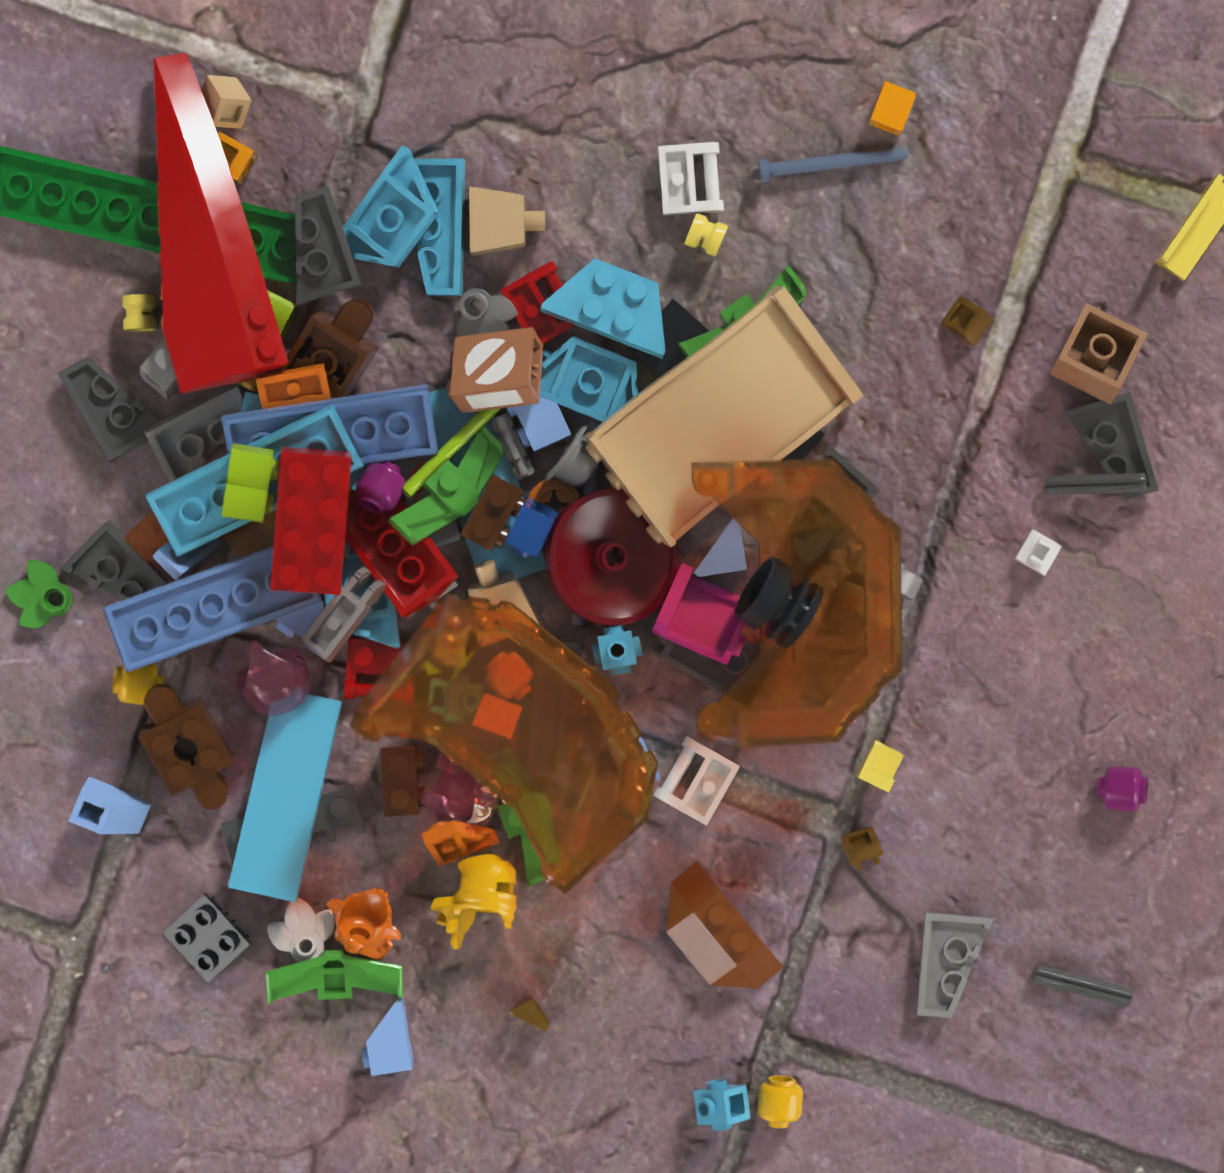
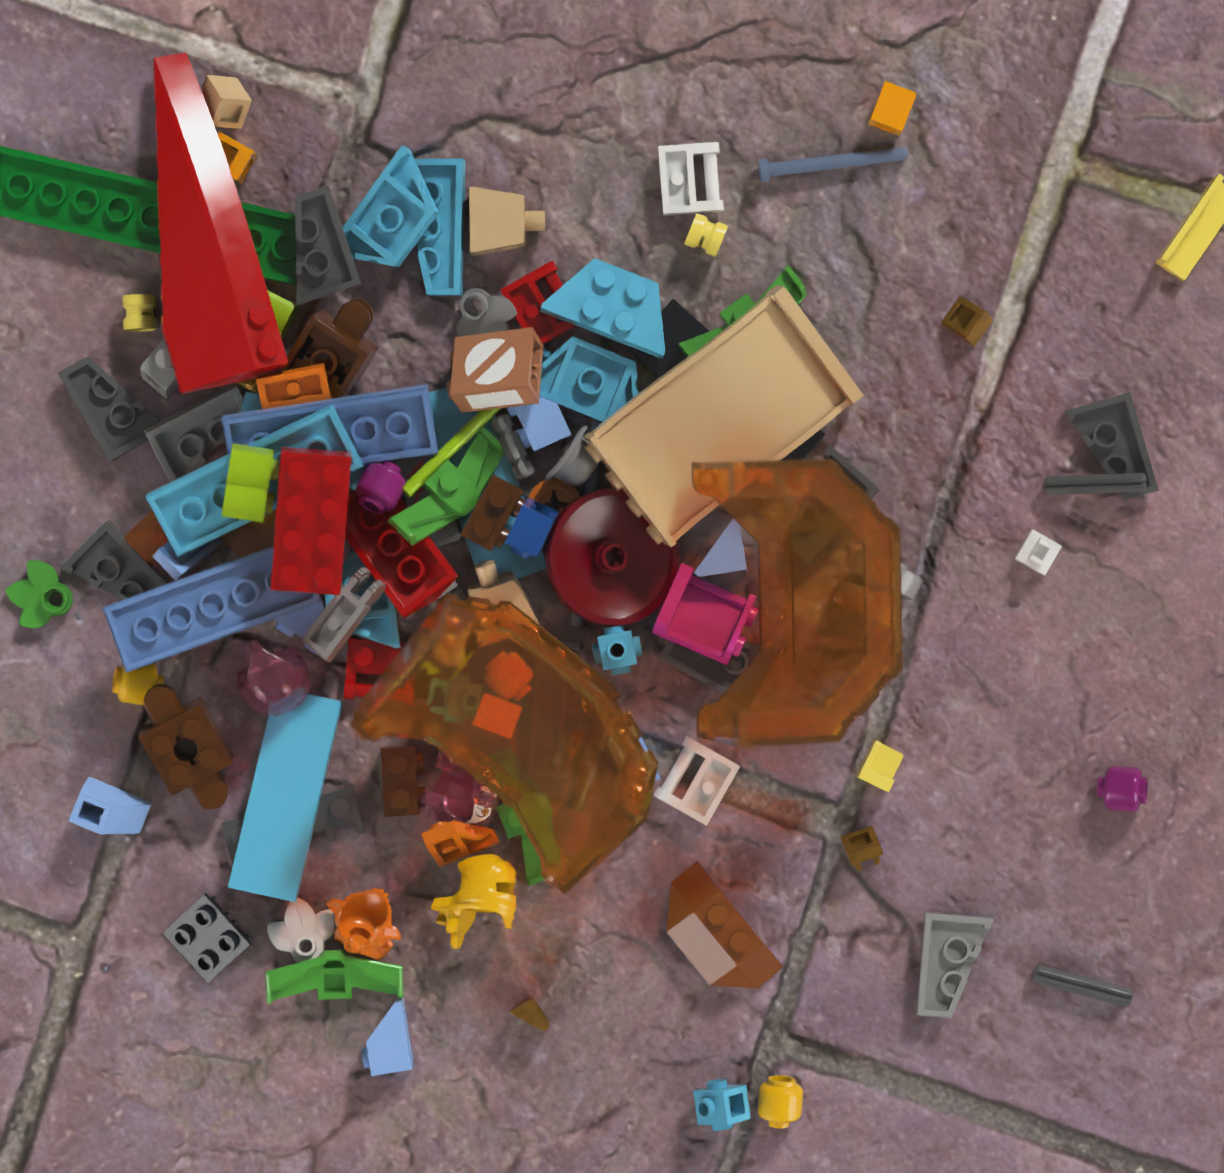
(779, 603): black wheel -> none
(1098, 354): medium nougat brick -> none

